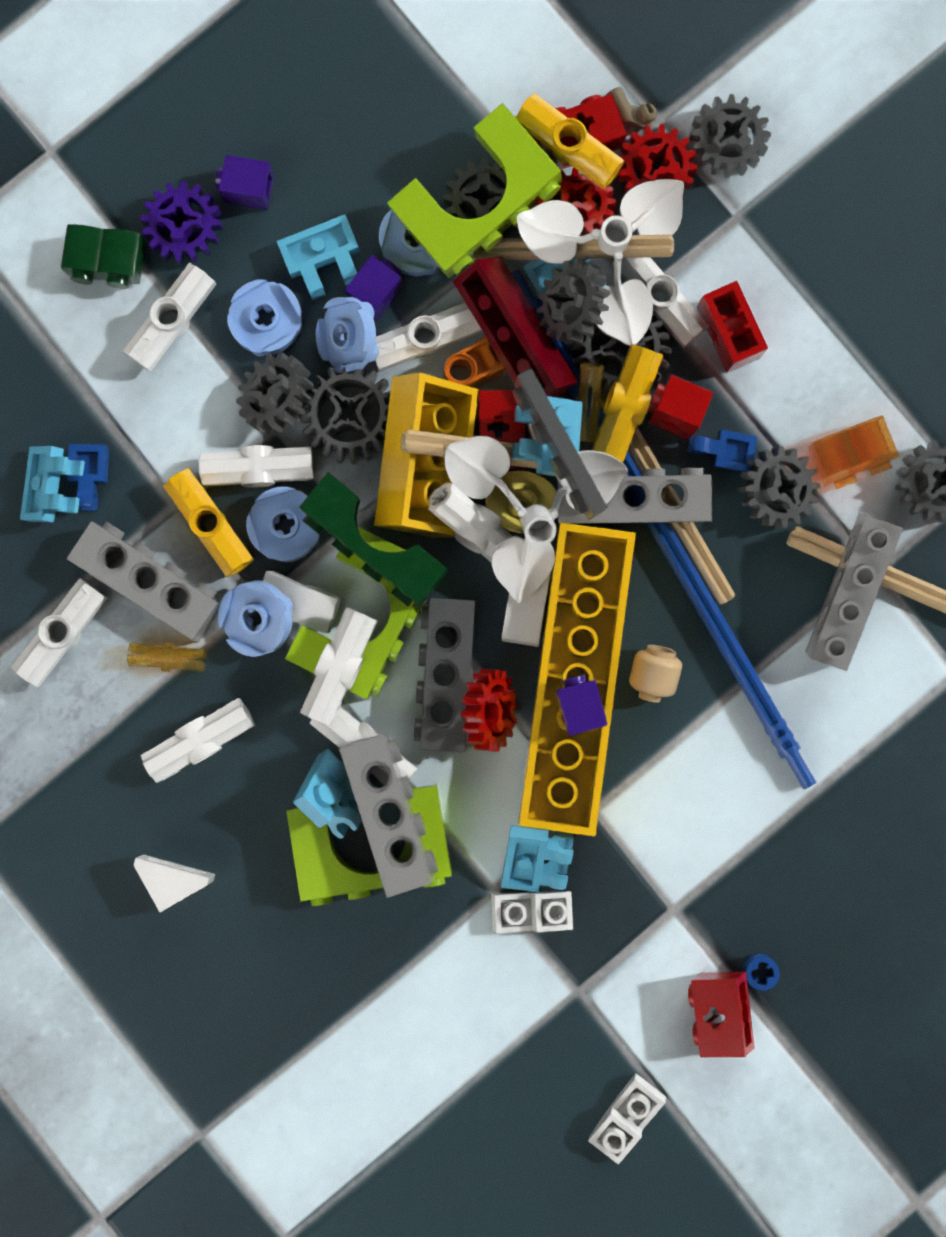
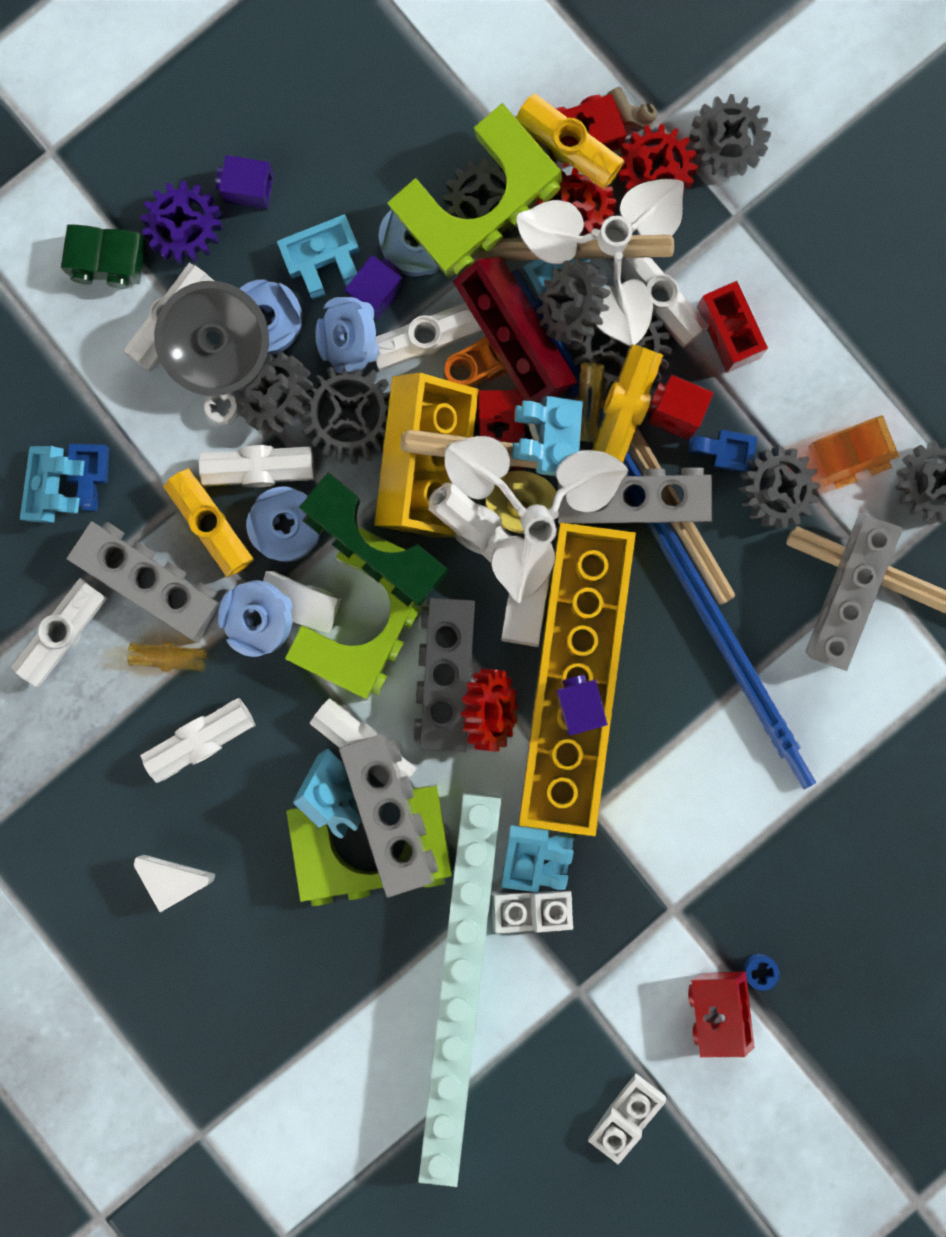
(183, 343): none -> dark grey dish
(216, 417): none -> white bush
(338, 666): white piece -> none
(460, 990): none -> light aqua brick
(565, 458): dark grey plate -> none
(655, 673): tan head -> none

